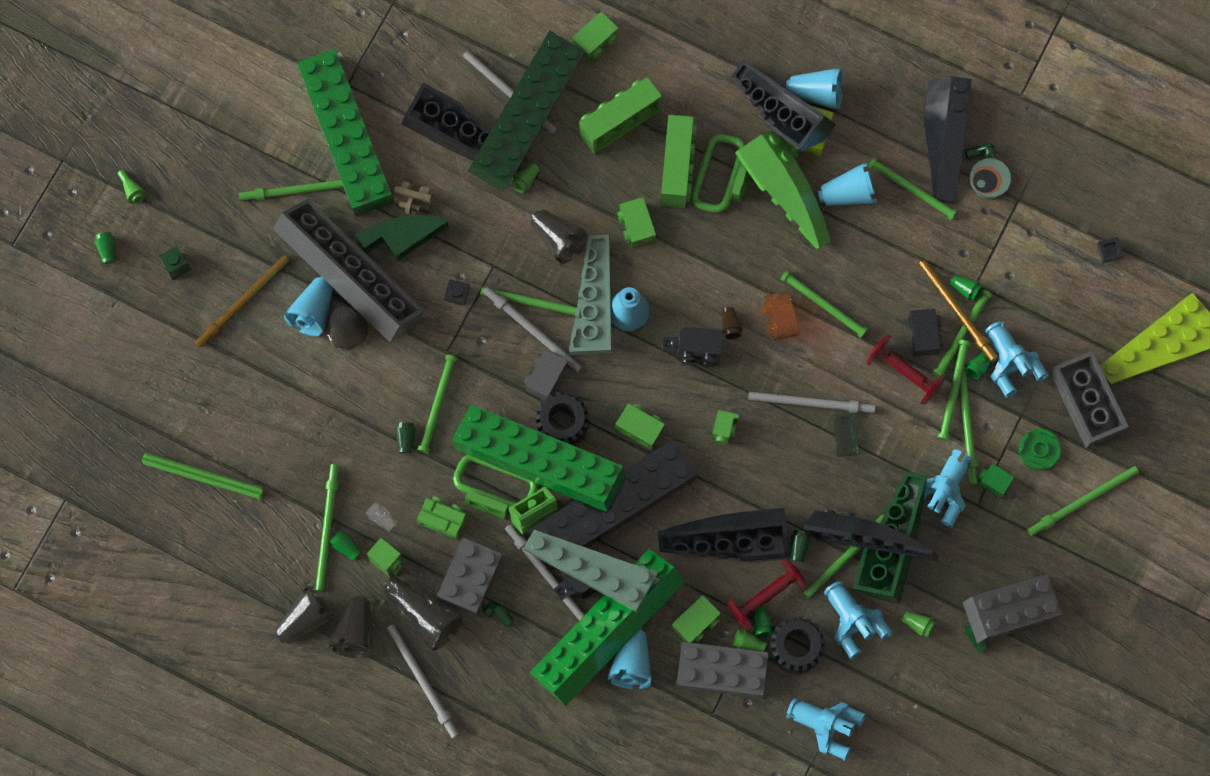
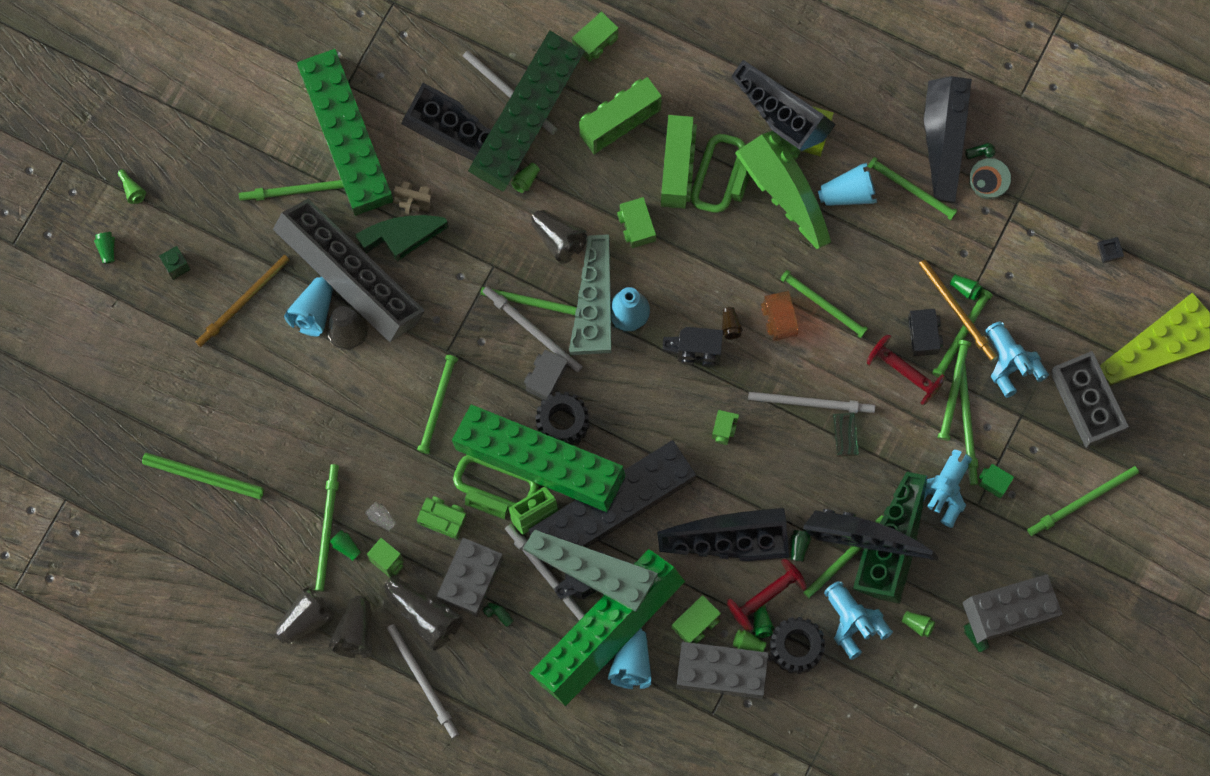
(405, 434): dark green cone -> none
(457, 292): black plate -> none
(640, 426): bright green brick -> none
(818, 87): medium azure cone -> none
(826, 722): medium azure wheel -> none
(978, 366): green cone -> none
(1039, 449): green tile -> none

